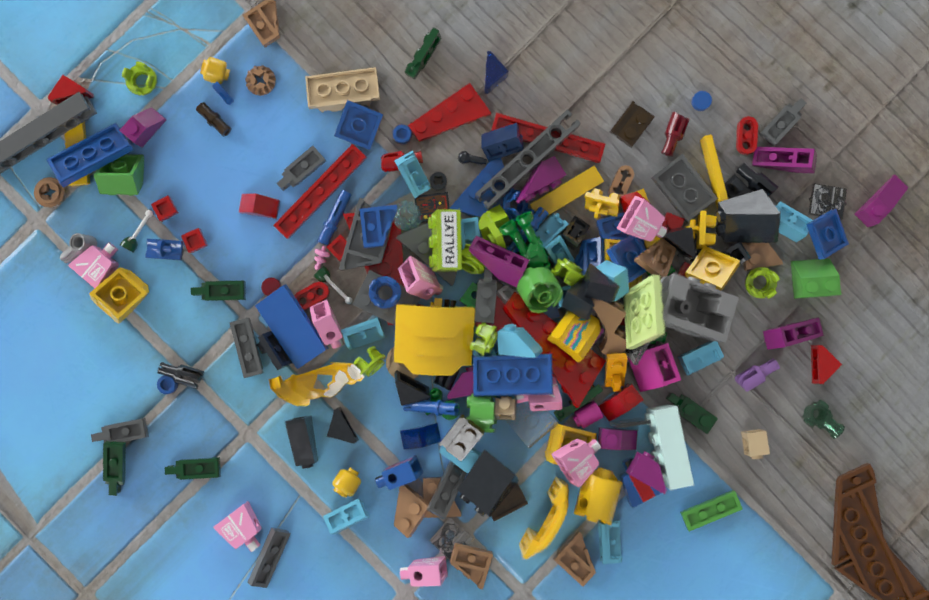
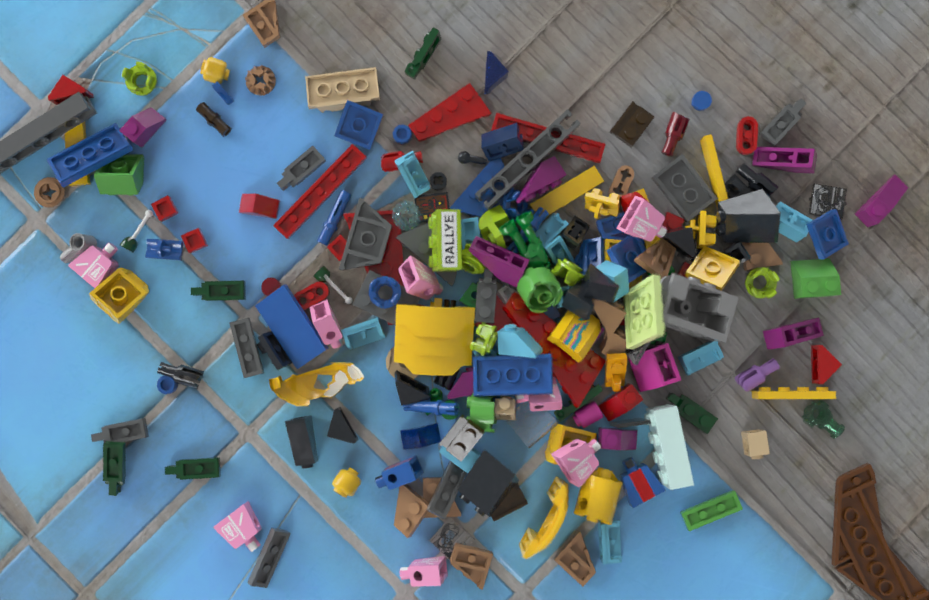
(320, 258): bright pink hair -> none
(346, 516): medium azure hinge -> none
(376, 224): blue wing -> none
(376, 363): lime piece -> none
(647, 471): magenta slope -> none
(800, 393): none -> yellow plate

